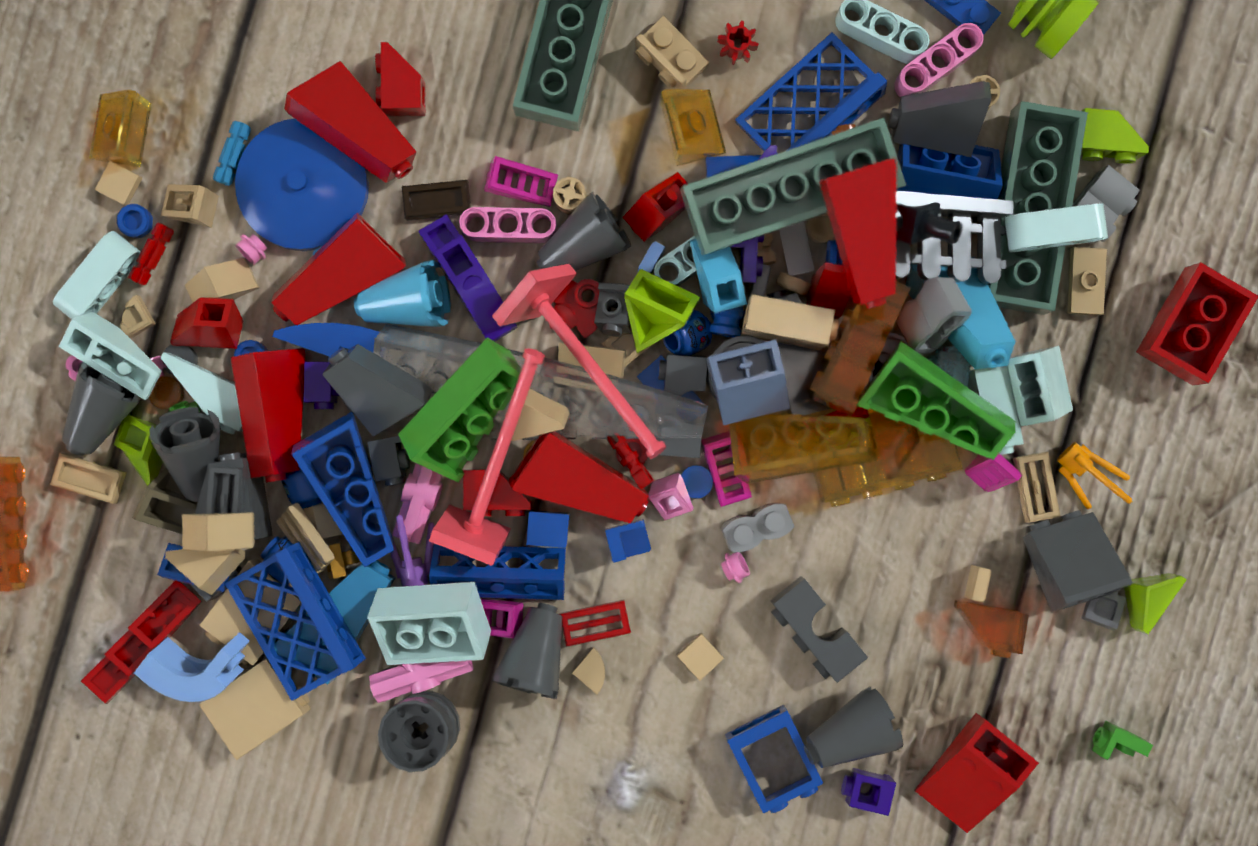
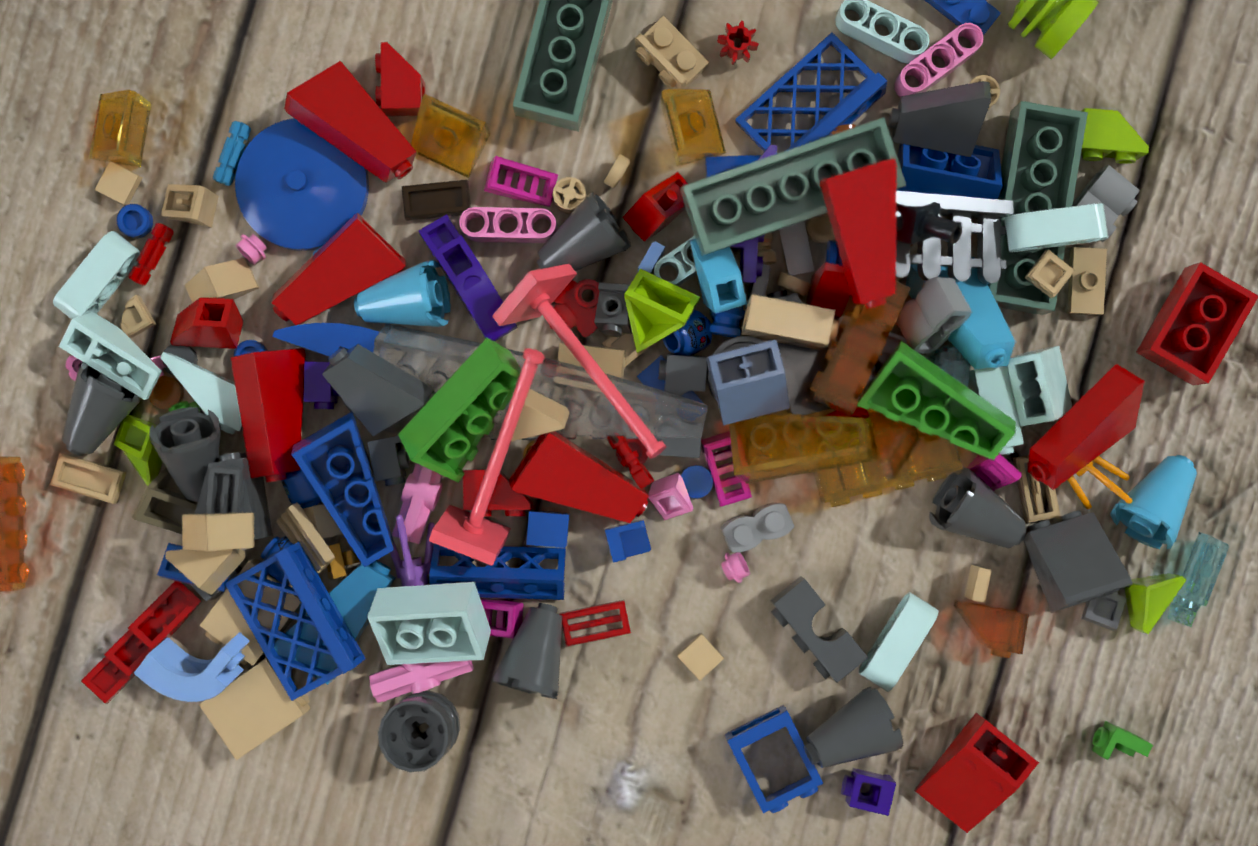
(449, 136): none -> clear yellow slope
(591, 671): tan tile -> none
(617, 171): none -> tan tile
(898, 641): none -> light aqua beam
(976, 511): none -> dark grey cone
(1049, 274): none -> tan tile
(1088, 428): none -> red slope
(1158, 503): none -> medium azure cone
(1201, 575): none -> clear light blue hinge

